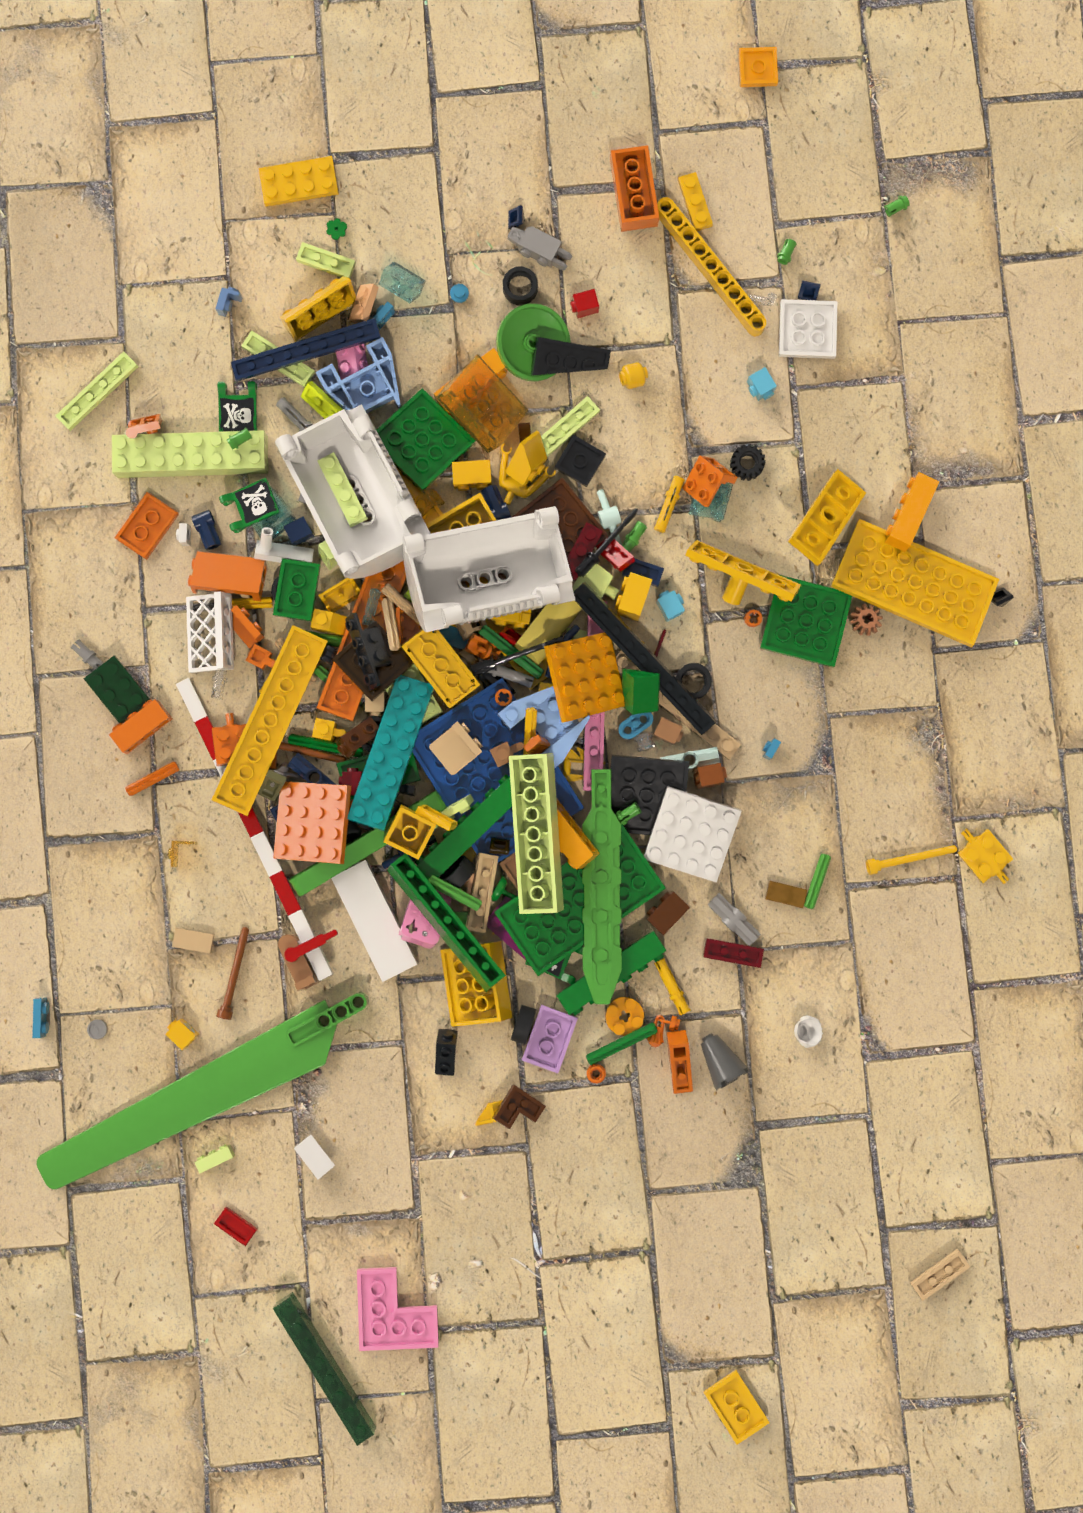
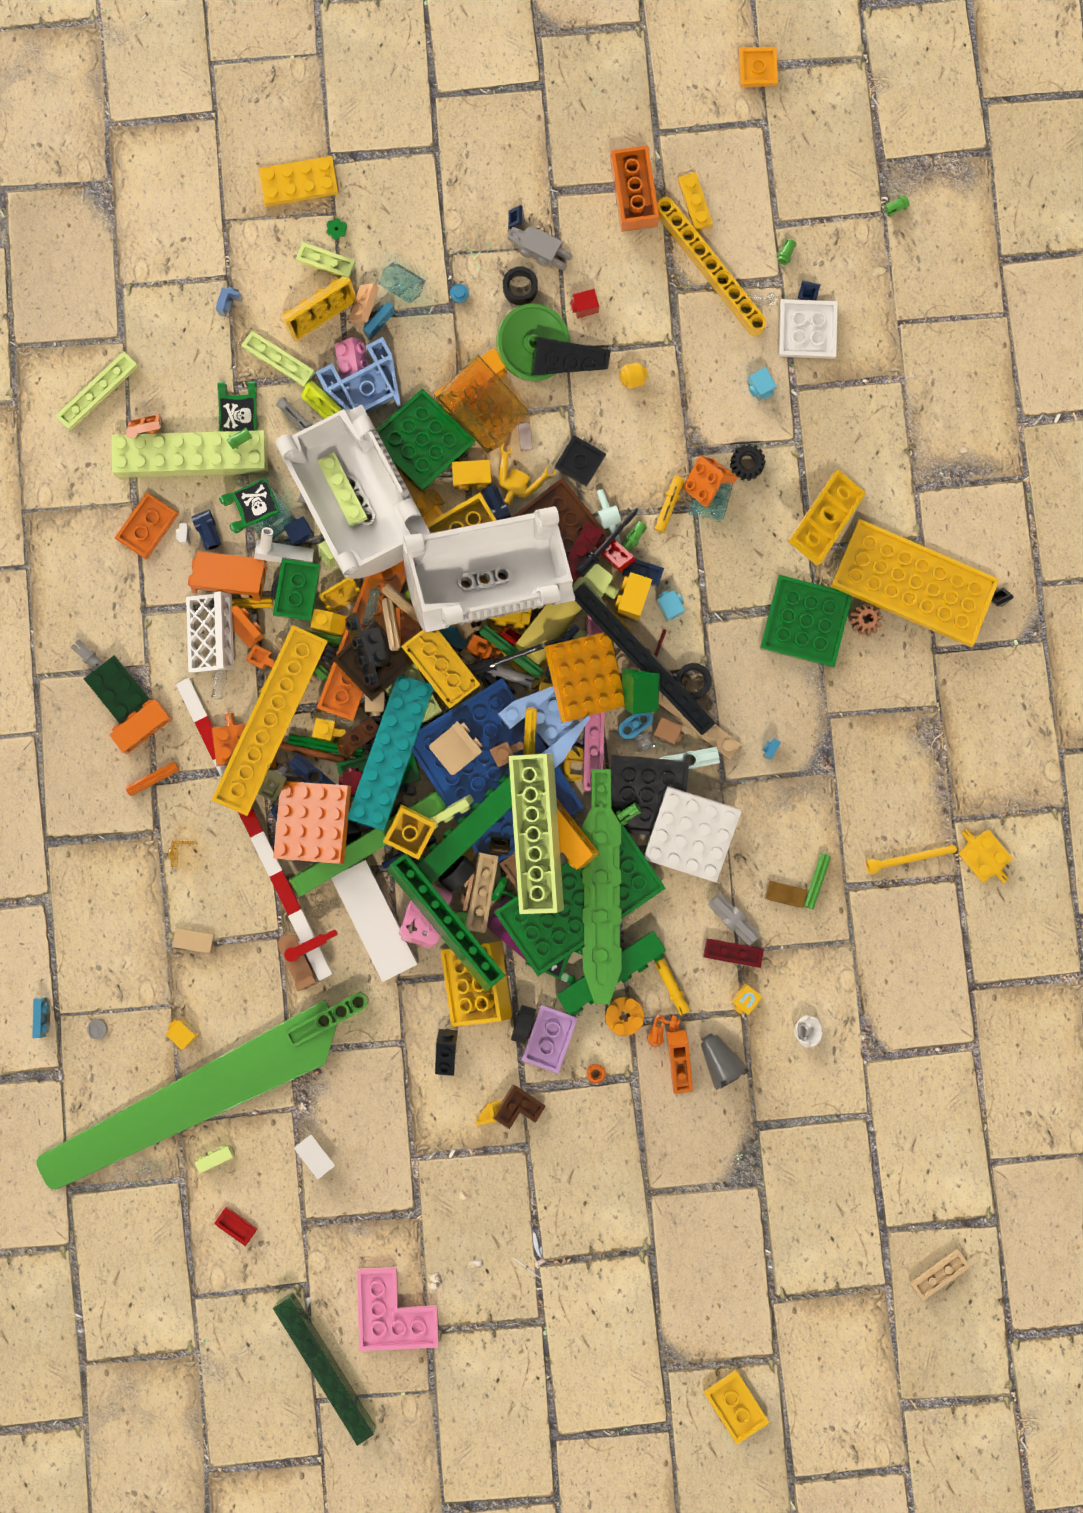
(225, 1011): dark orange piece -> none
(306, 349): dark blue plate -> none
(436, 817): yellow tile -> none
(455, 893): bright green axle -> none
(504, 691): orange bush -> none
(528, 459): yellow slope -> none
(536, 745): orange plate -> none
(569, 425): yellowish green plate -> none
(621, 1043): green axle -> none
(667, 912): reddish brown brick -> none
(709, 776): dark orange brick -> none
(741, 574): yellow plate -> none
(746, 1000): none -> yellow brick
(758, 619): orange bush -> none
(911, 511): light orange brick -> none

